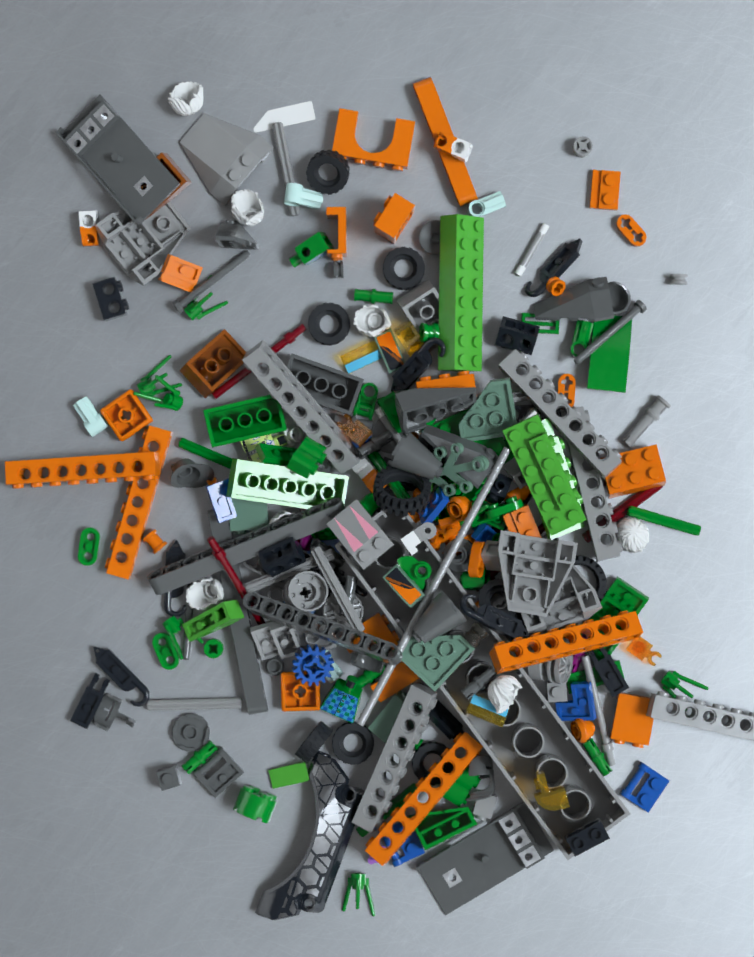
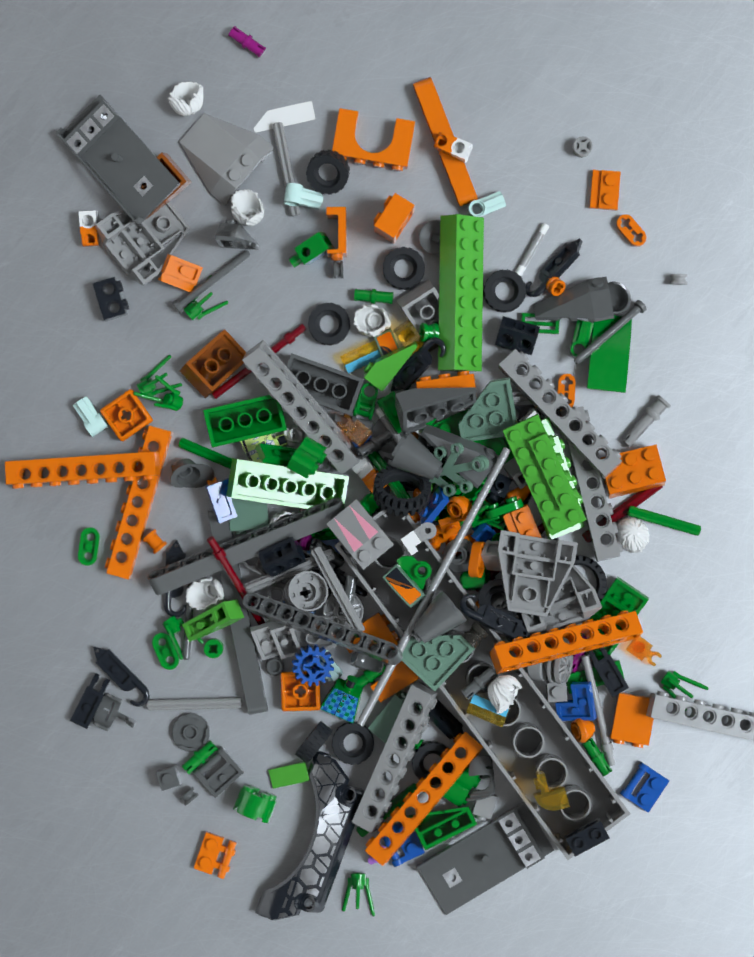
(189, 796): none -> dark grey bush
(209, 853): none -> orange plate
(247, 41): none -> magenta pin
(386, 367): none -> bright green slope
(504, 276): none -> black tyre

